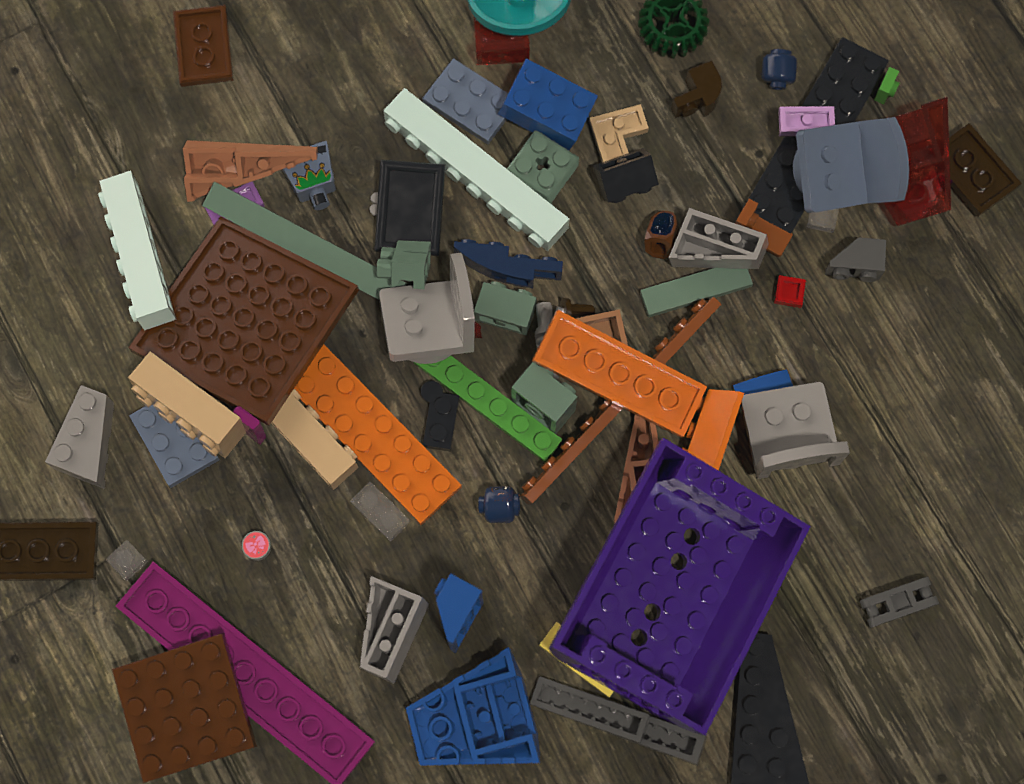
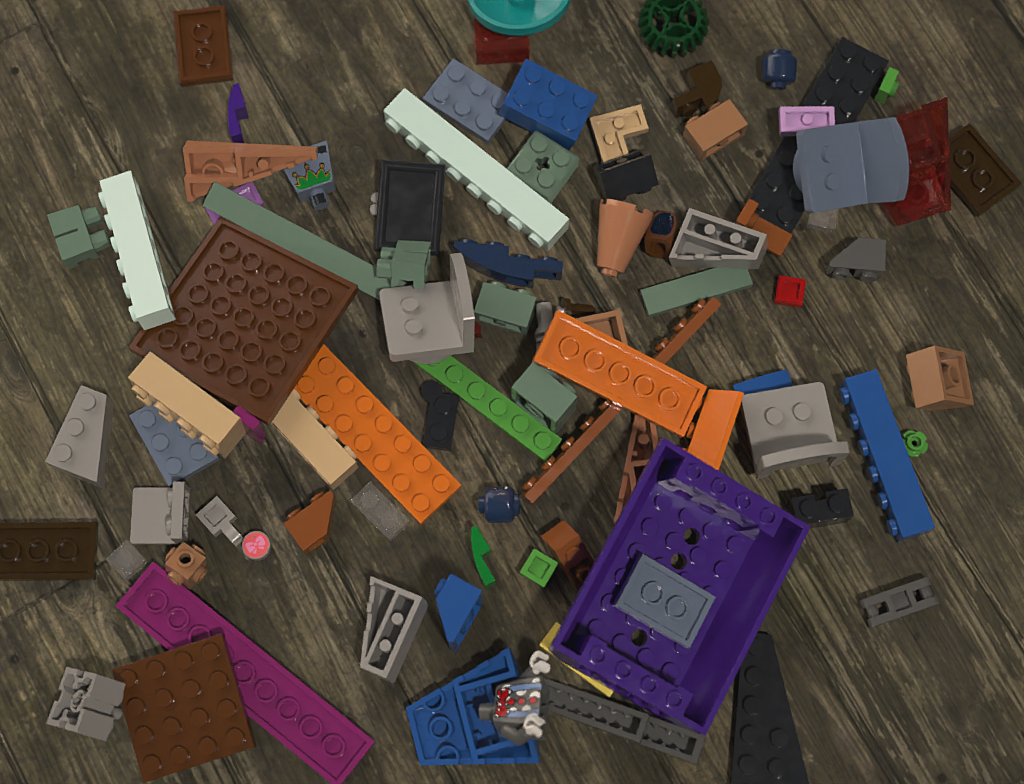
(74, 235): none -> sand green hips
(87, 704): none -> light grey brick
(160, 515): none -> light grey bracket
(189, 573): none -> medium nougat brick
(218, 519): none -> light grey plate
(236, 111): none -> dark purple slope
(314, 523): none -> dark orange slope
(480, 551): none -> green slope
(521, 704): none -> torso
(538, 568): none -> bright green plate
(569, 552): none -> dark orange slope
(619, 234): none -> nougat cone
(664, 601): none -> sand blue plate
(714, 129): none -> medium nougat brick
(831, 509): none -> black brick
(886, 456): none -> blue brick
(919, 438): none -> bright green plate
(939, 379): none -> medium nougat slope

